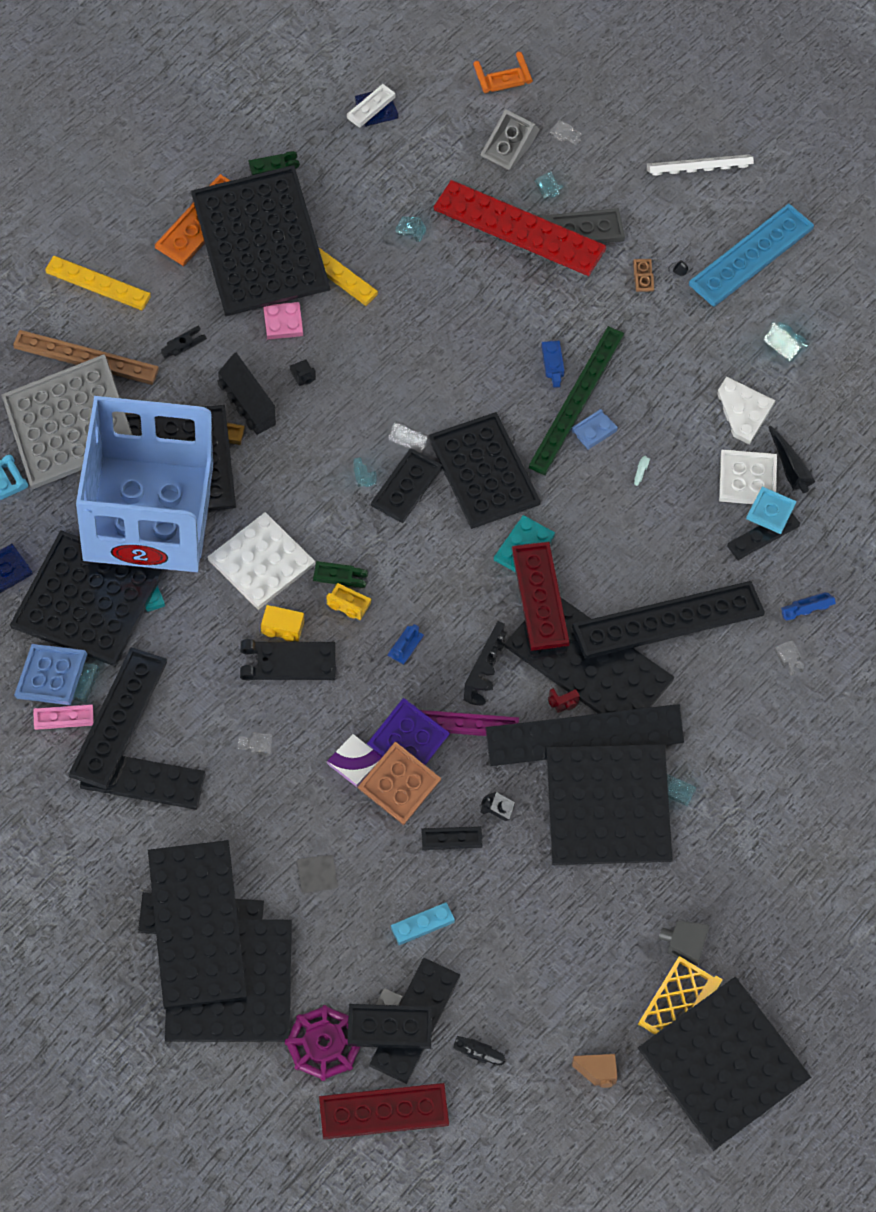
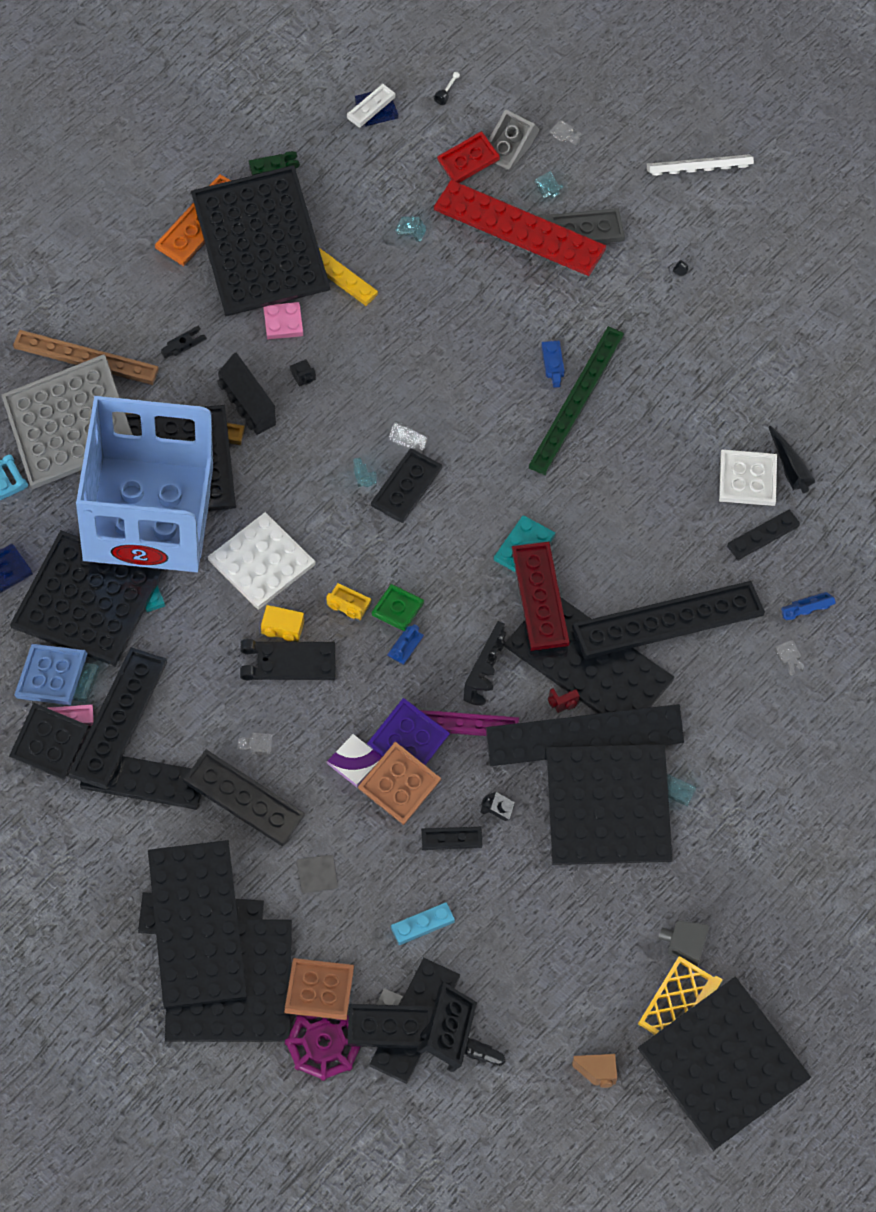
(48, 741): none -> black plate
(98, 283): yellow plate -> none
(244, 797): none -> black plate
(319, 989): none -> nougat plate
(339, 573): dark green hinge -> none
(383, 1111): dark red plate -> none
(397, 607): none -> green plate
(442, 96): none -> black hinge
(449, 1027): none -> black hinge
(468, 157): none -> red plate
(484, 470): black plate -> none
(504, 79): orange plate -> none
(594, 429): medium blue plate -> none
(643, 275): medium nougat slope -> none
(643, 465): light aqua piece -> none
(744, 408): white plate -> none
(751, 255): dark azure plate -> none
(771, 510): medium azure plate -> none
(785, 341): clear light blue bracket -> none

